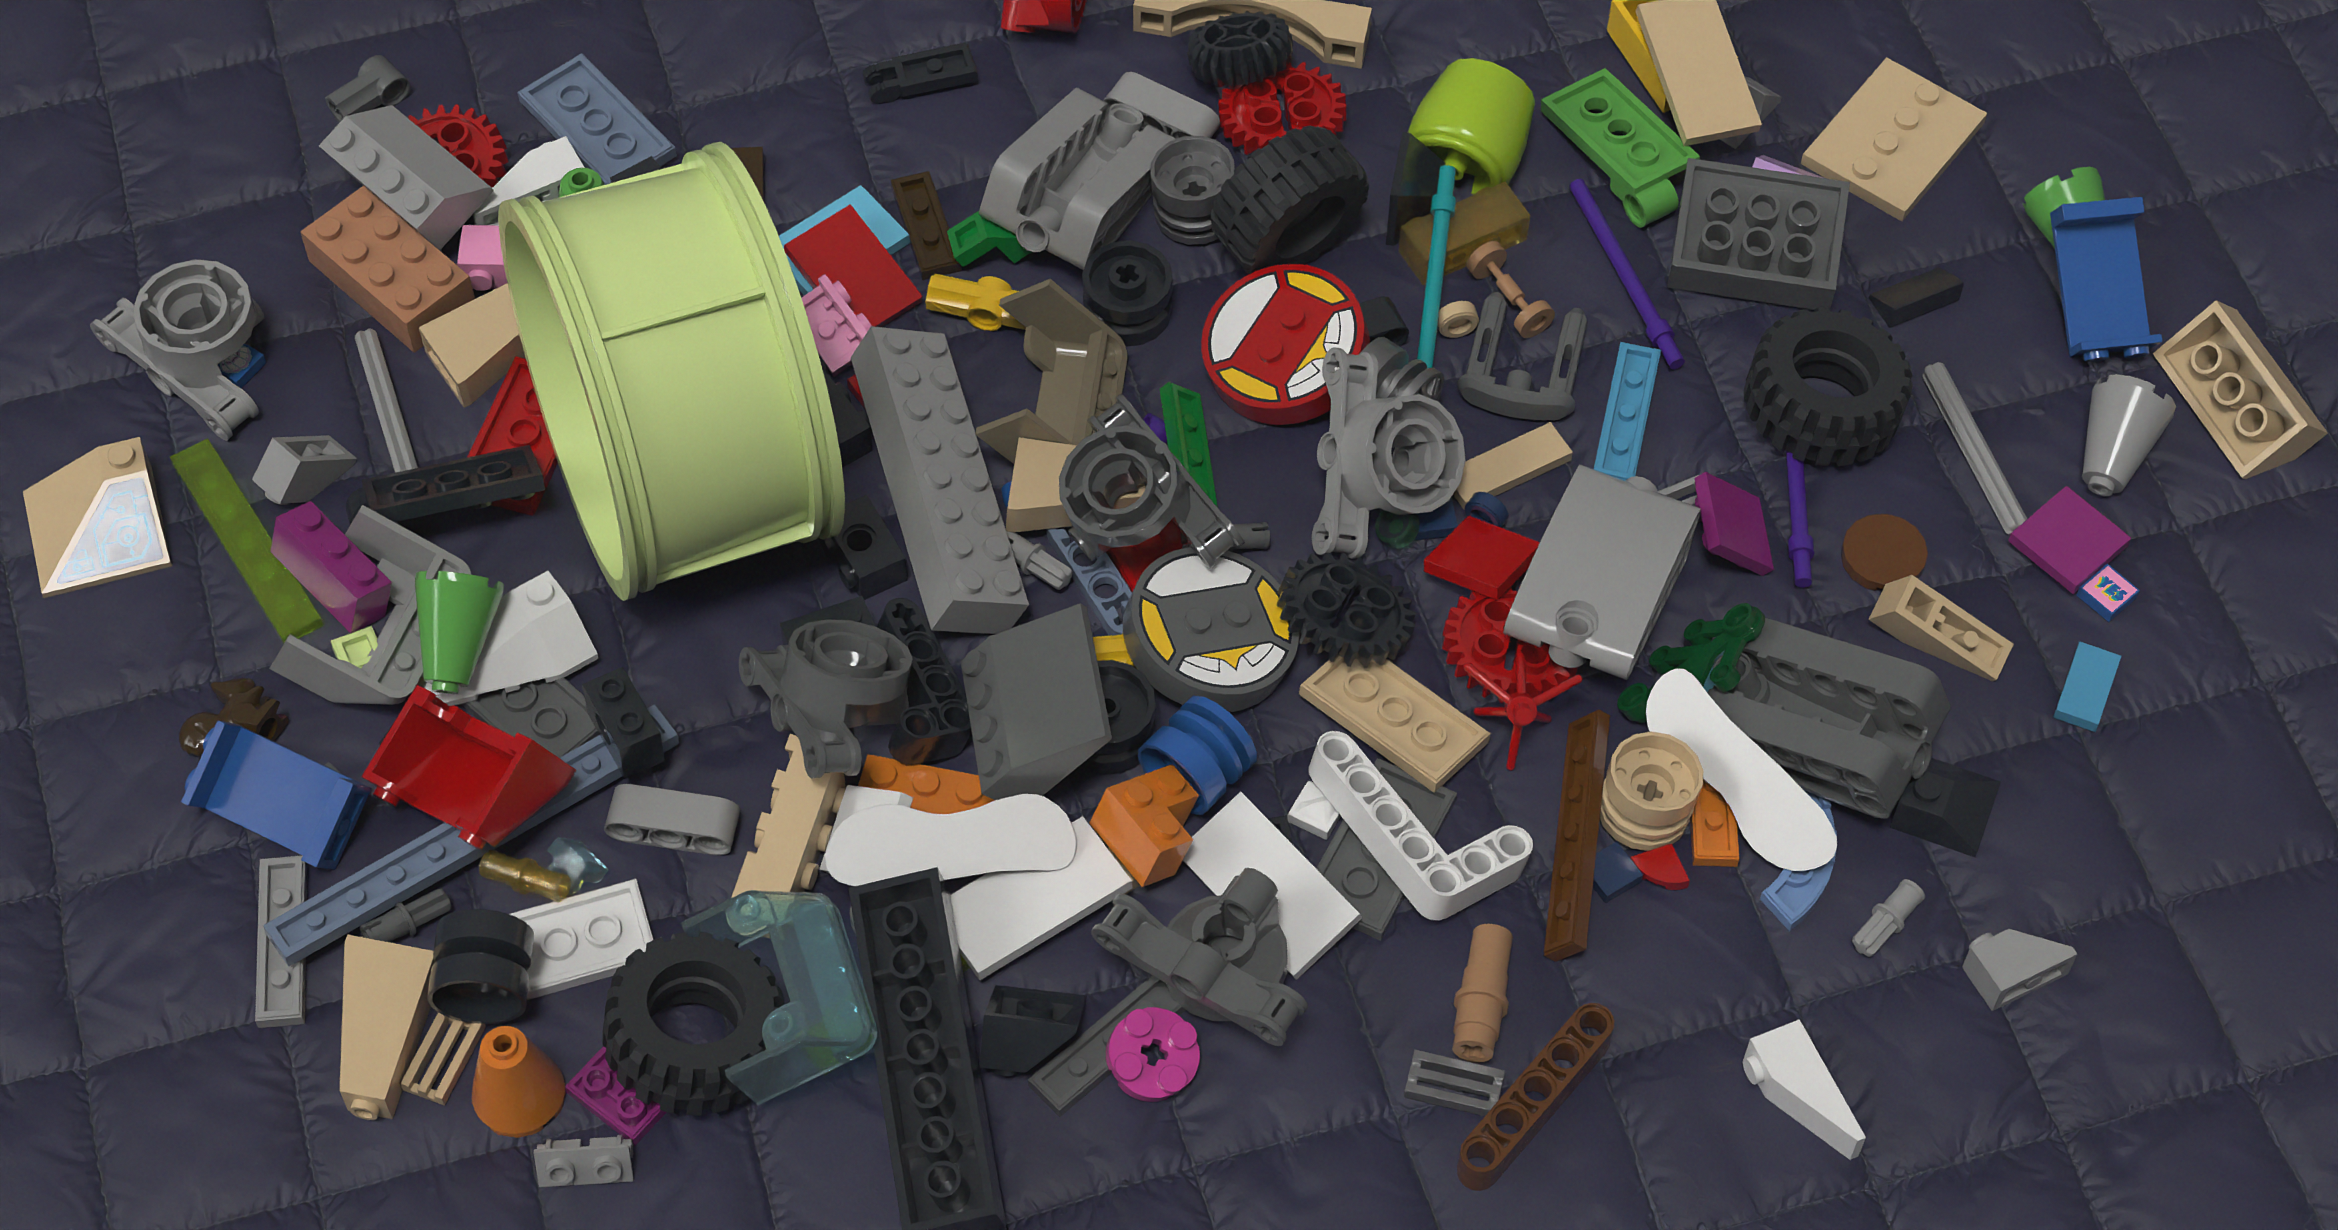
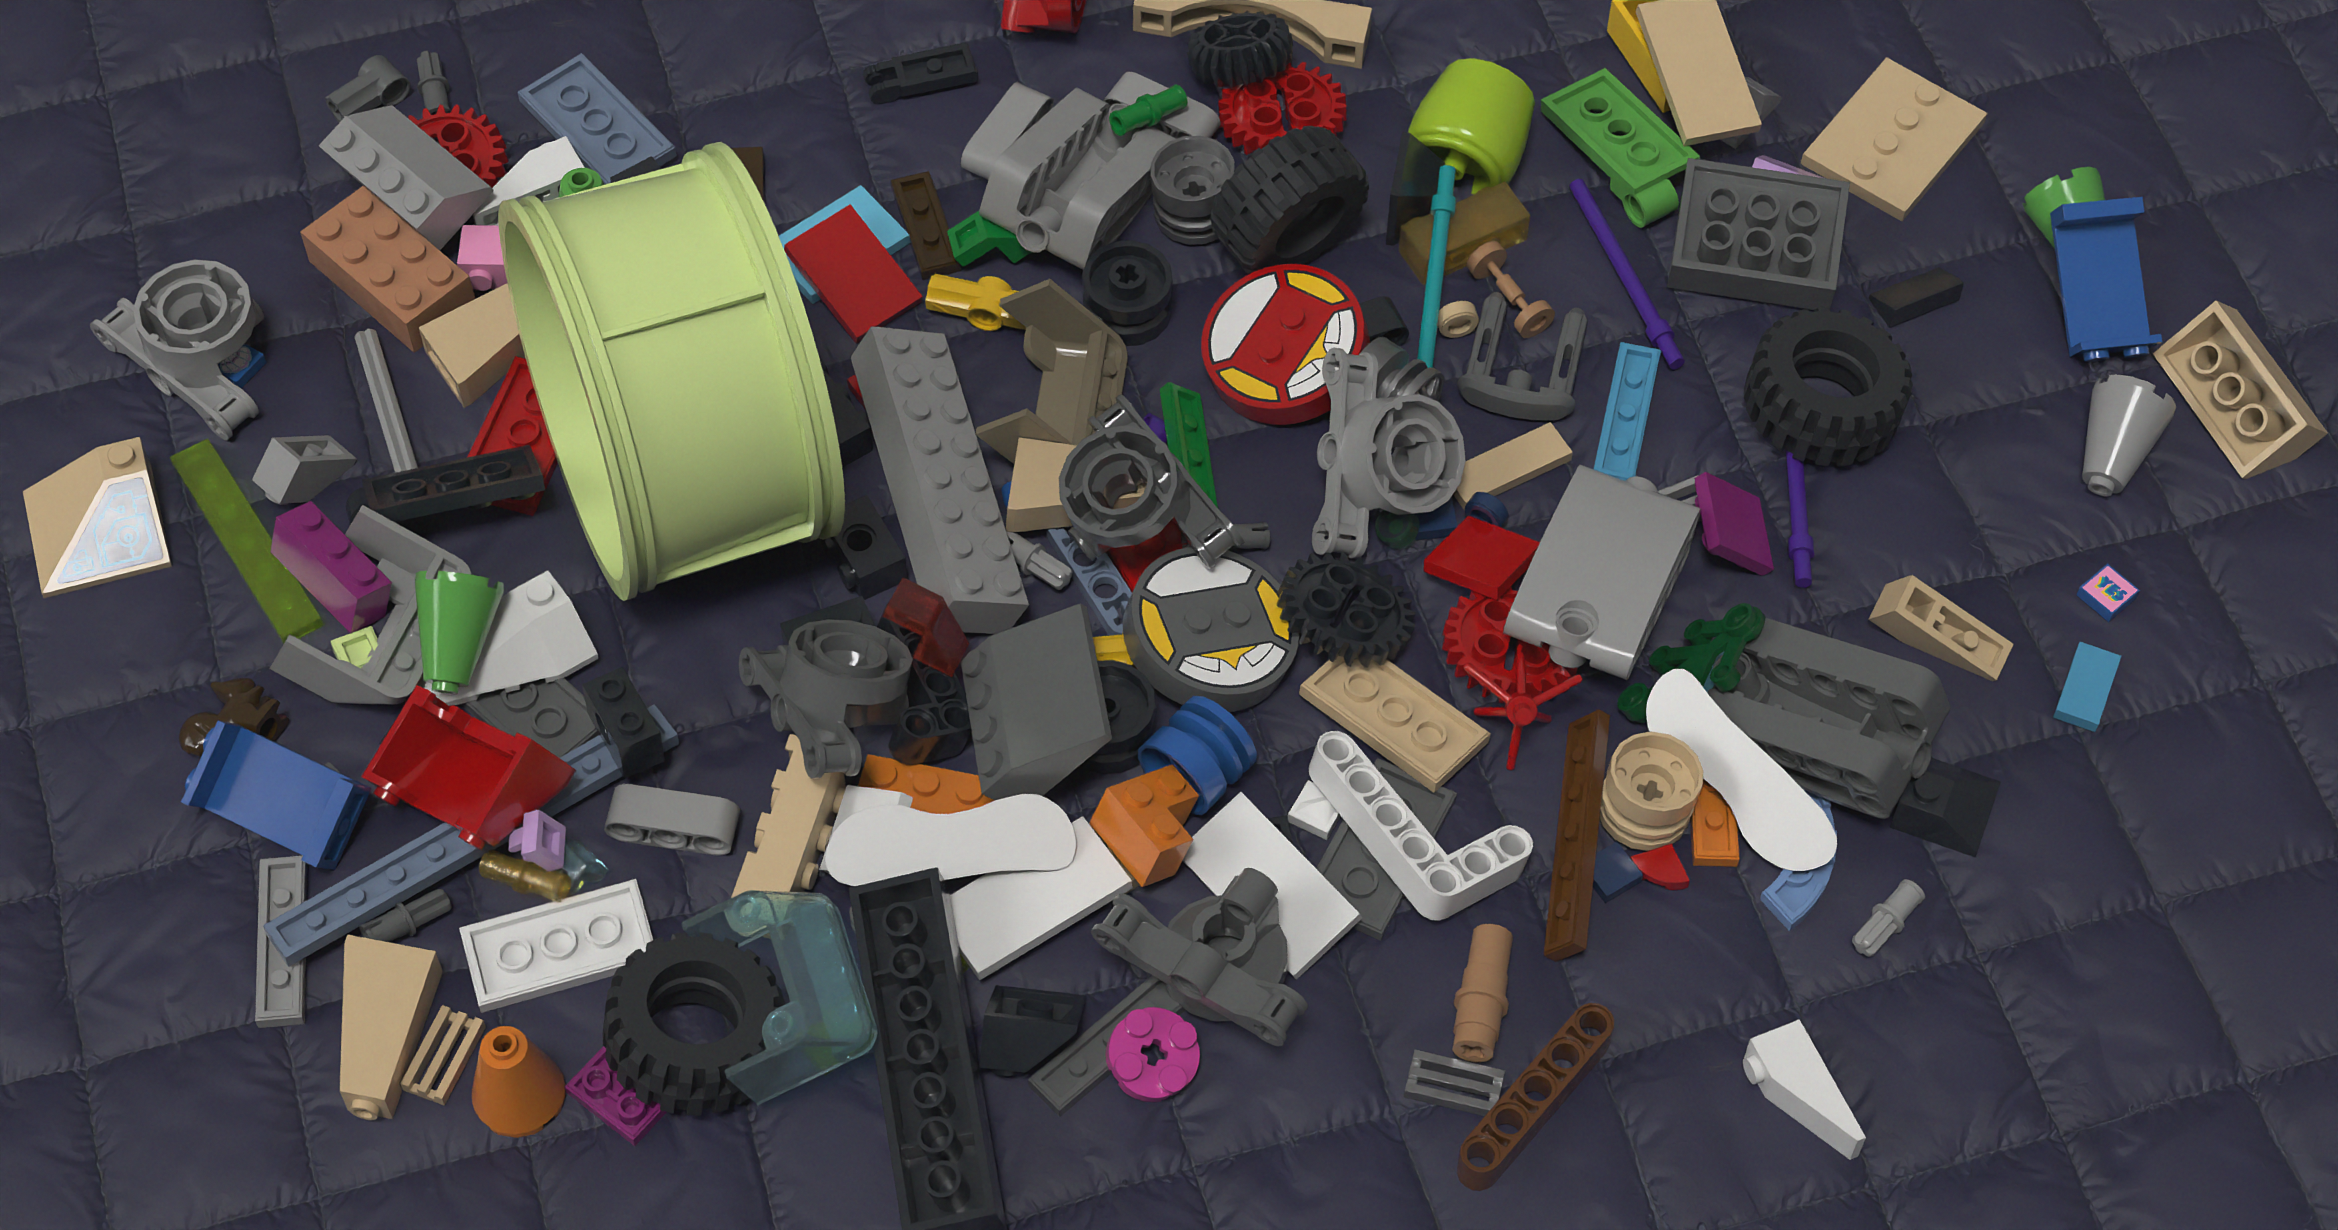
(432, 83): none -> dark grey axle
(481, 966): black wheel -> none
(540, 840): none -> lavender tile
(571, 1164): light grey hinge -> none
(834, 324): bright pink bracket -> none
(930, 617): none -> clear red slope
(1005, 124): none -> light grey beam
(1148, 110): none -> green pin
(1883, 550): reddish brown tile -> none
(1974, 447): light grey axle -> none
(2015, 965): light grey slope -> none
(2069, 539): magenta tile -> none

